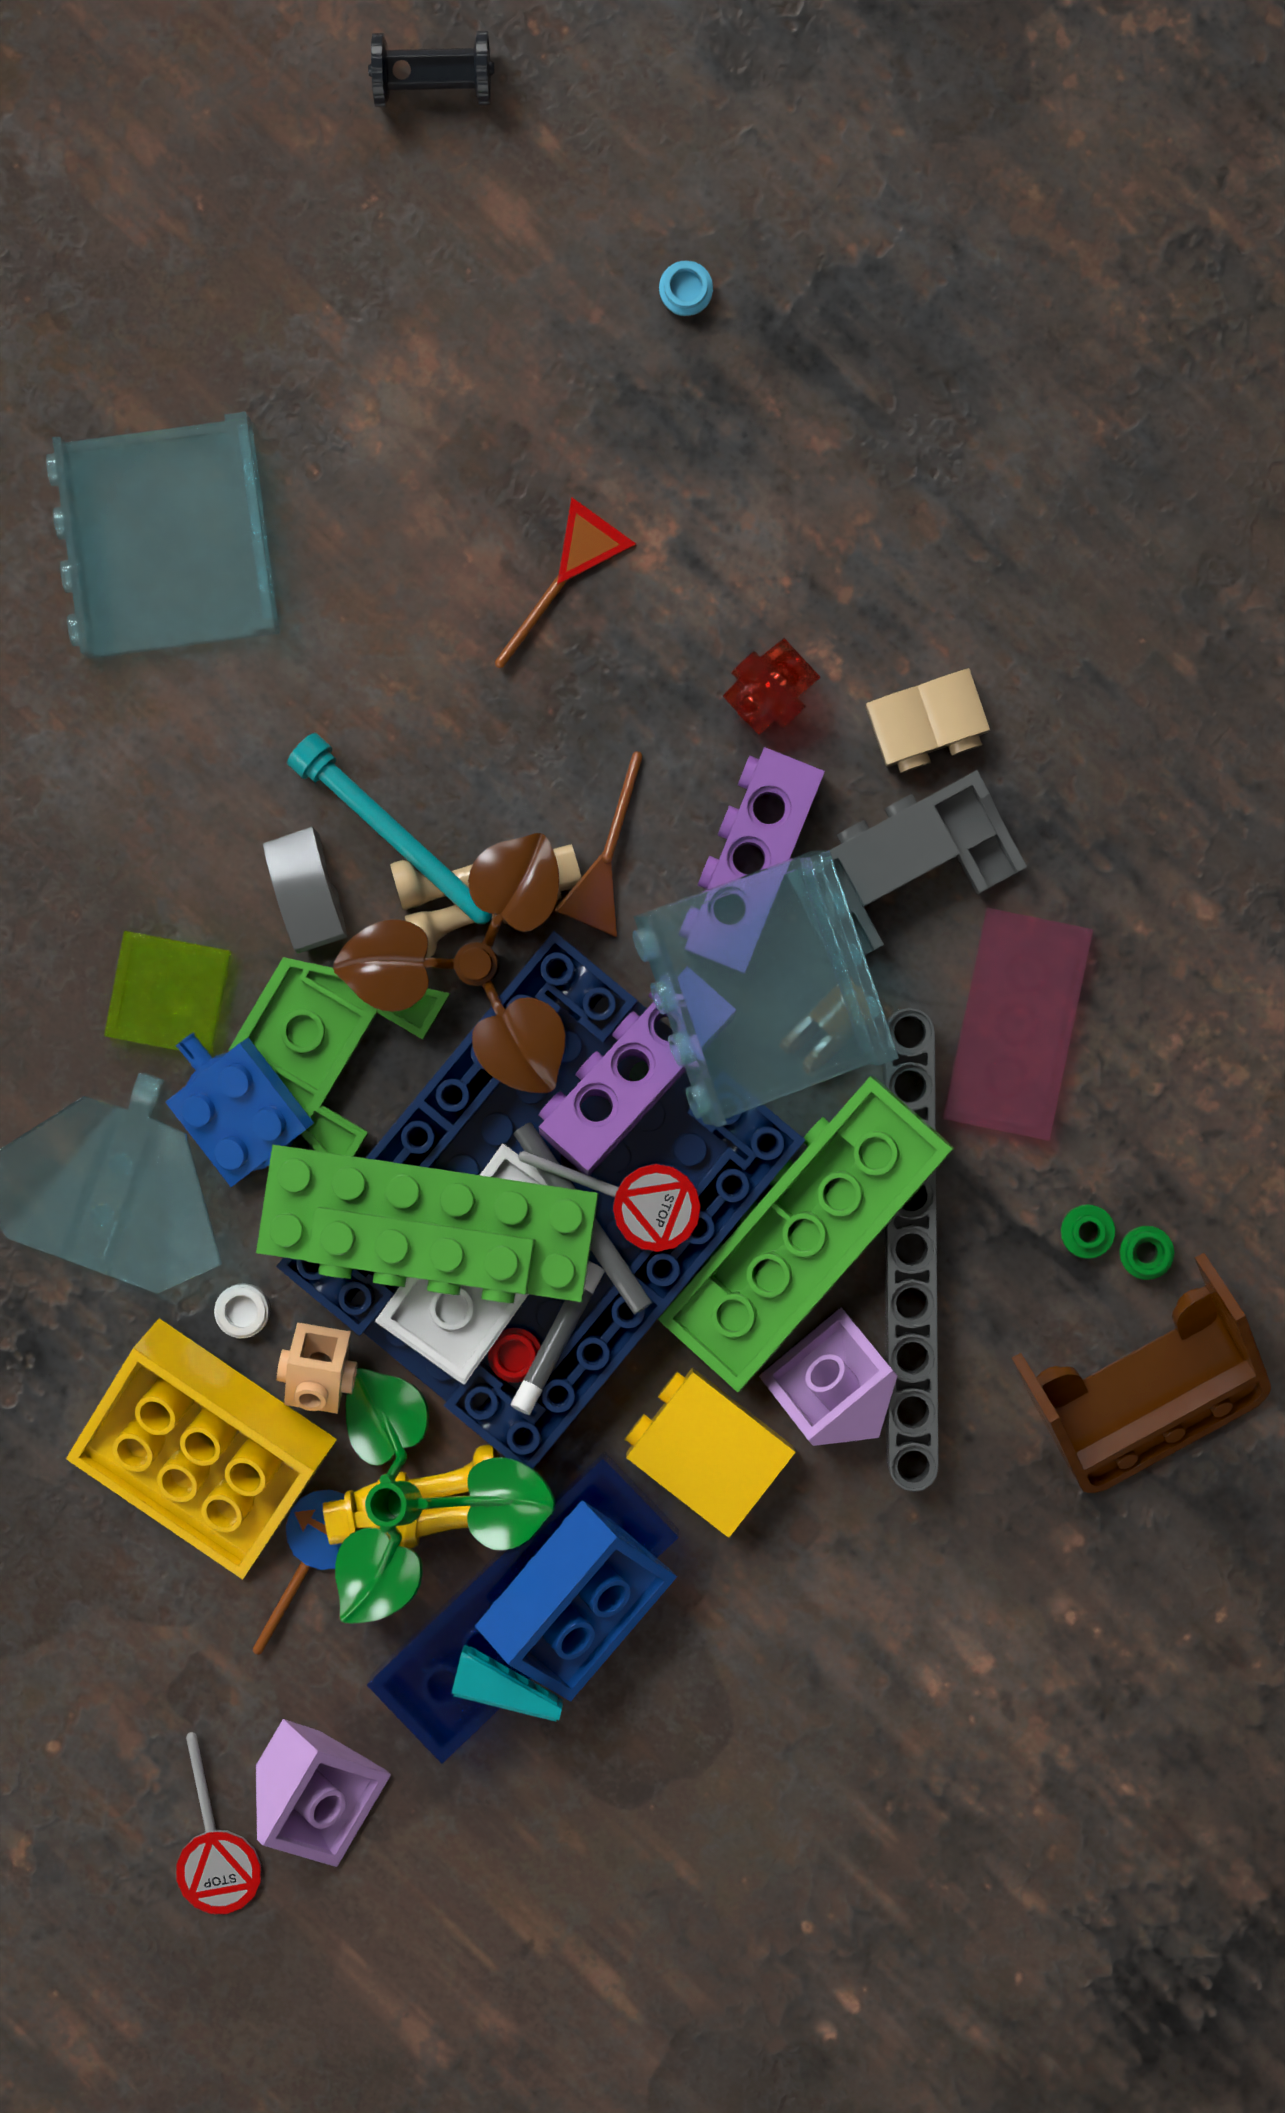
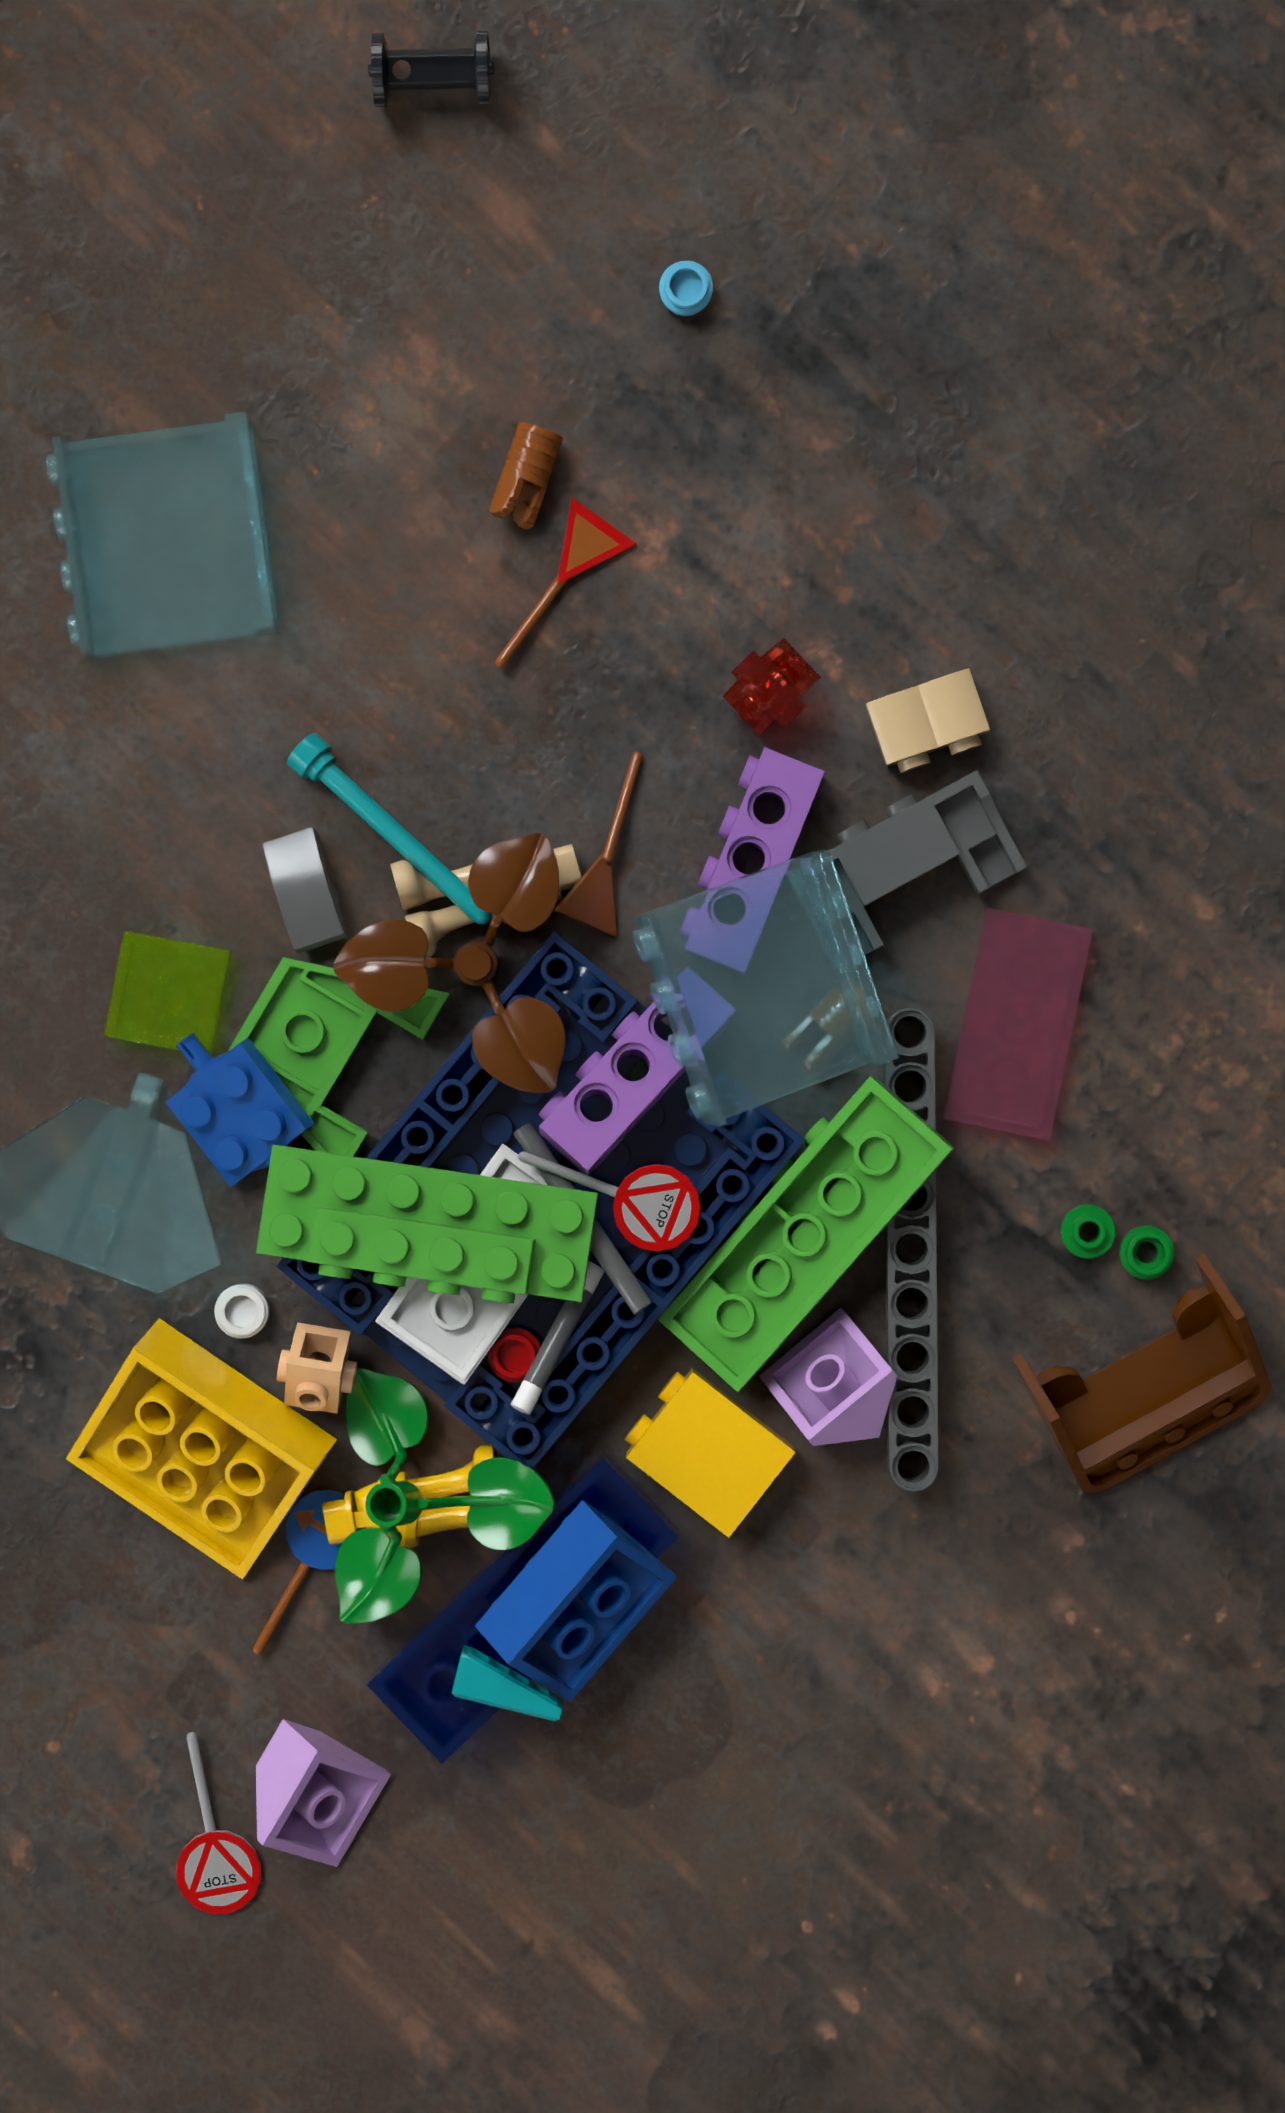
(526, 474): none -> dark orange hinge

